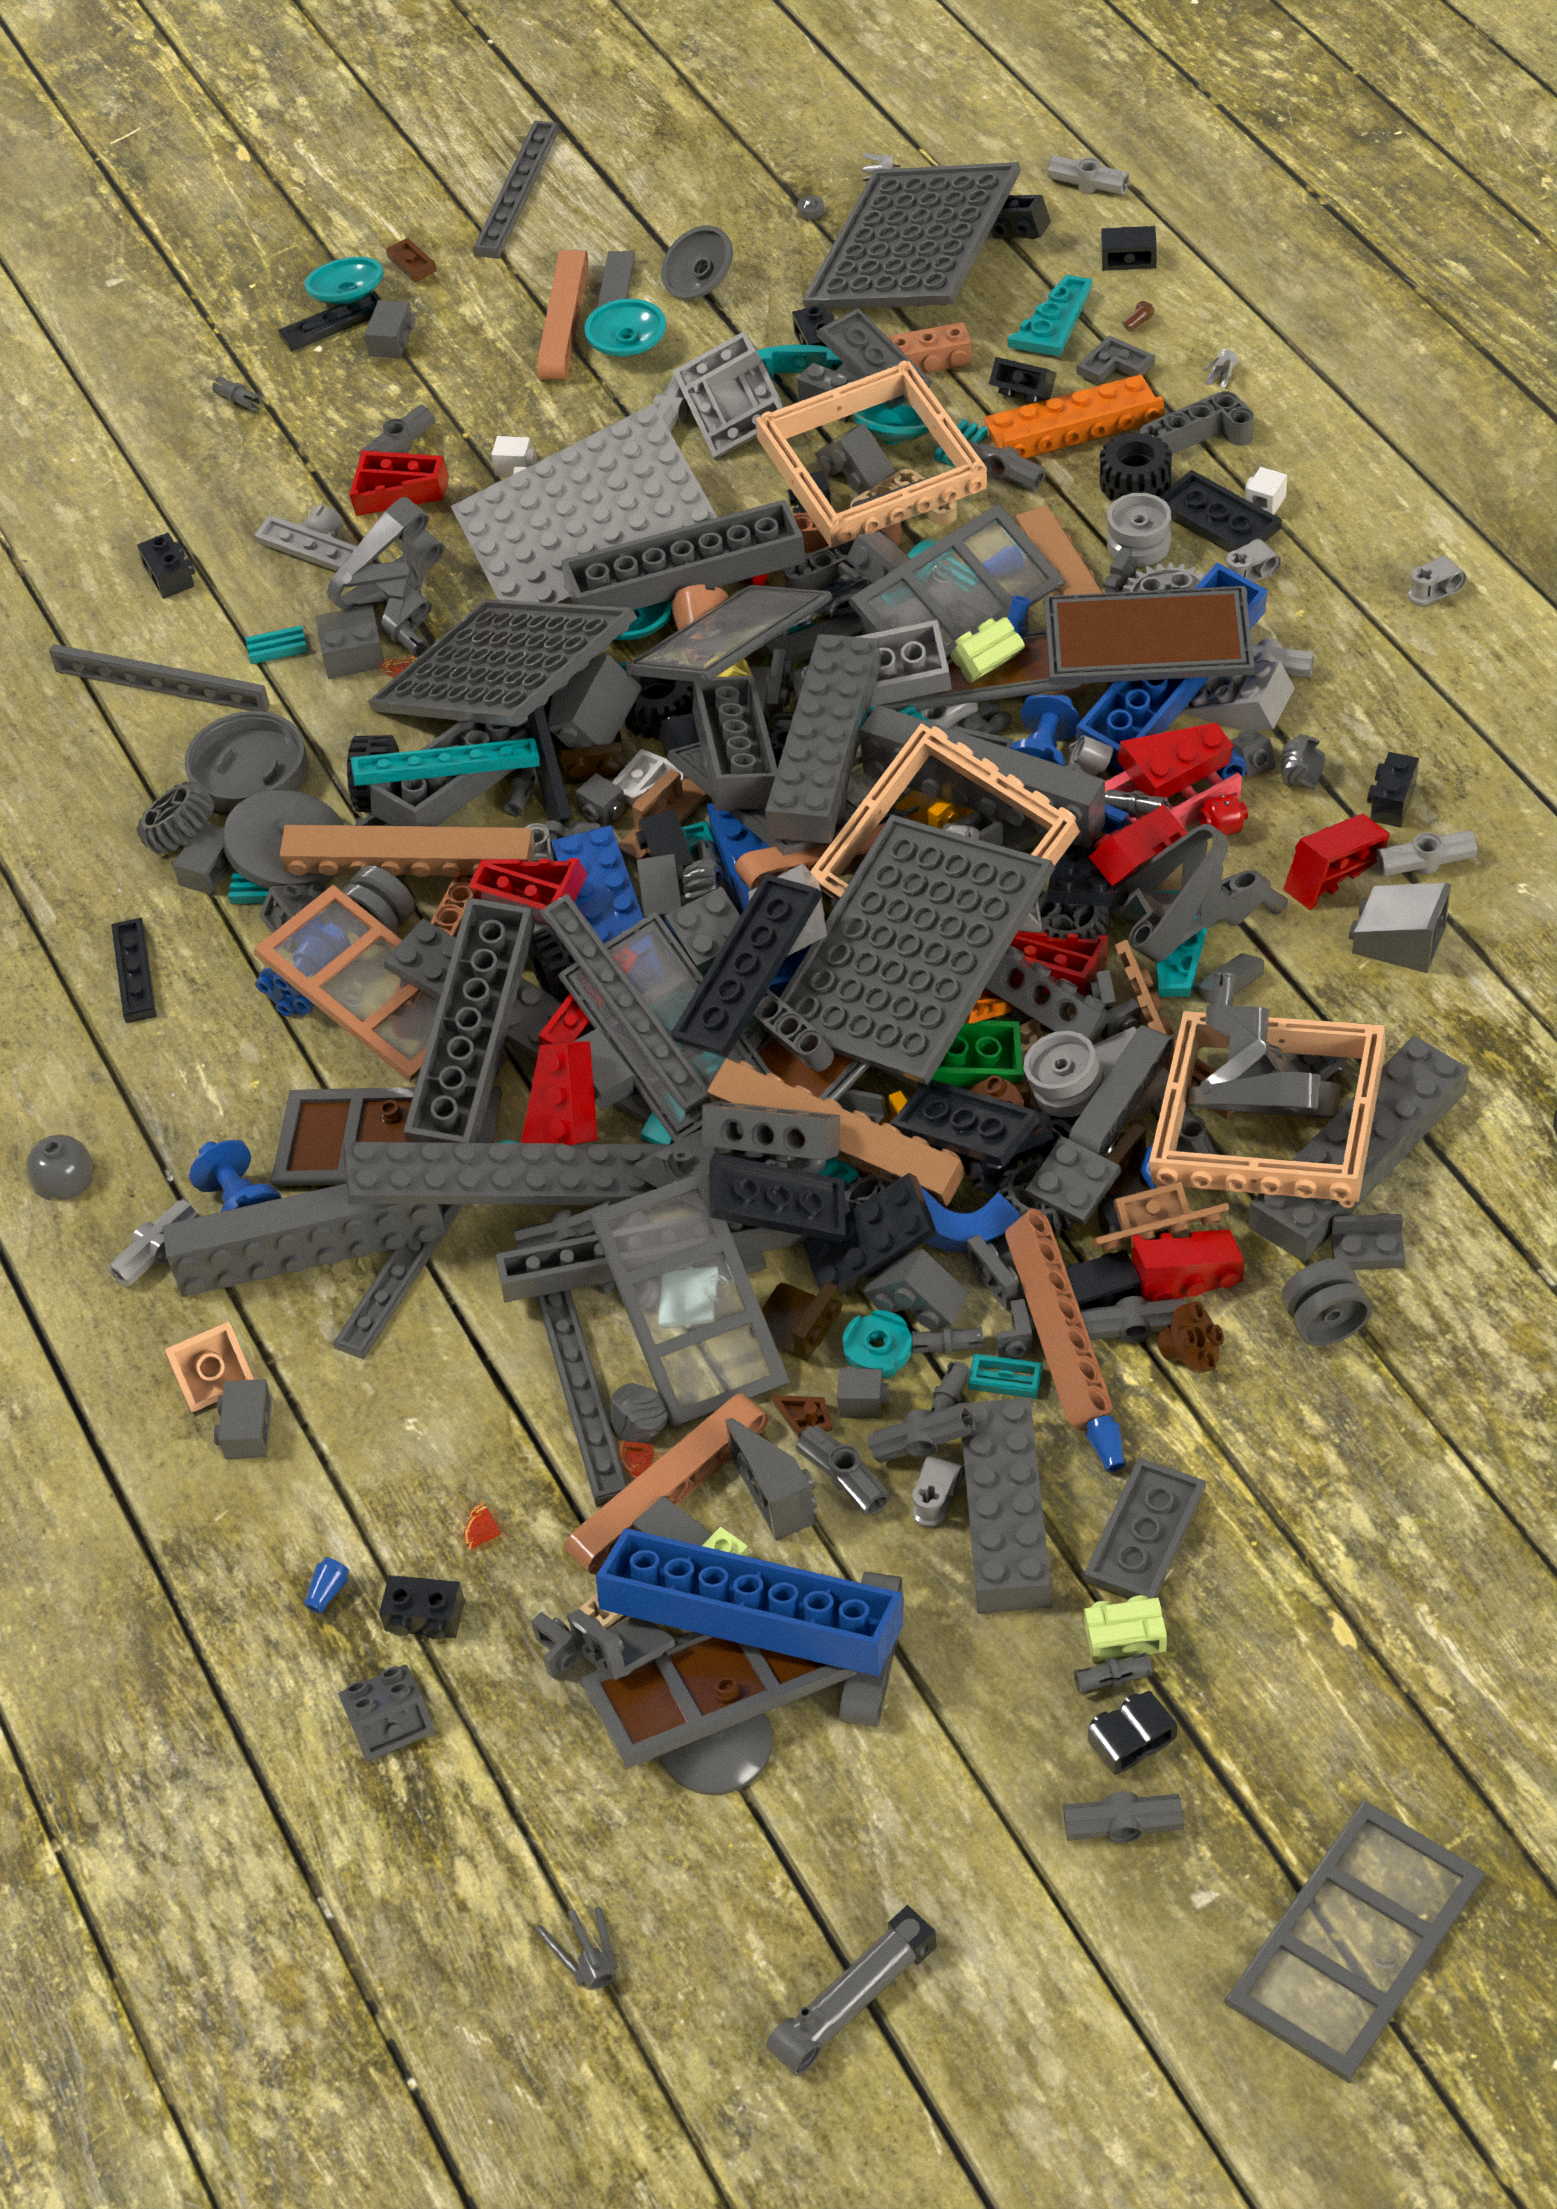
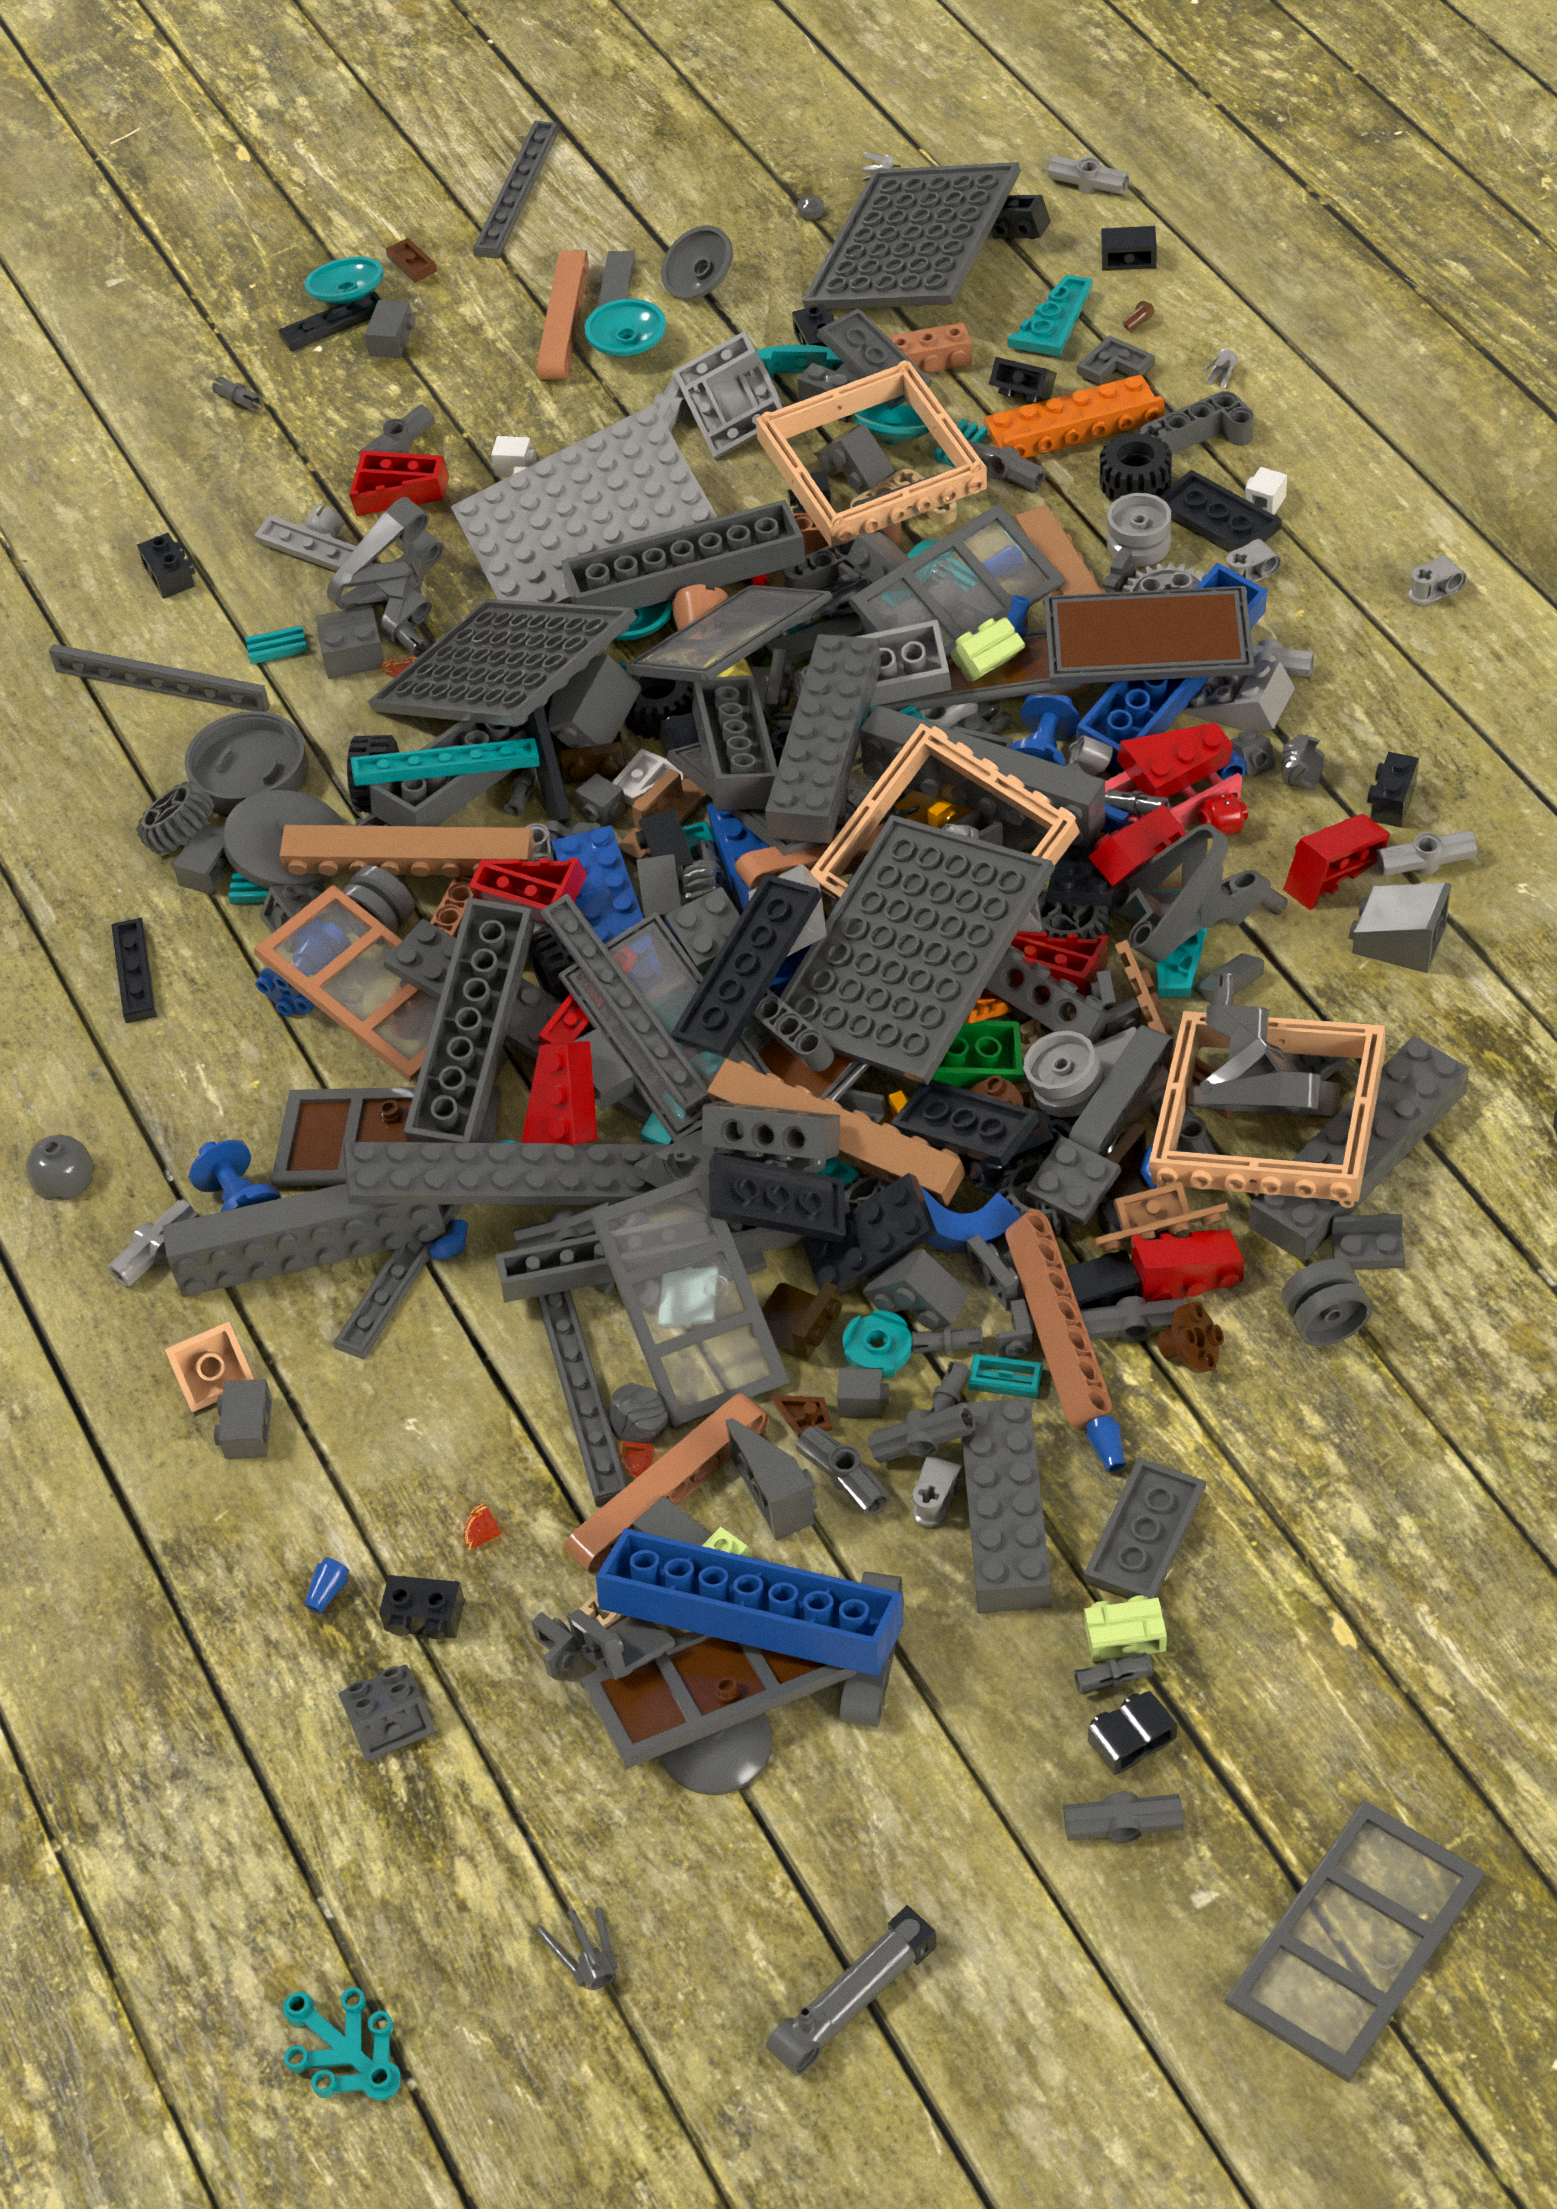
(345, 2049): none -> teal plant
(451, 1244): none -> blue arm

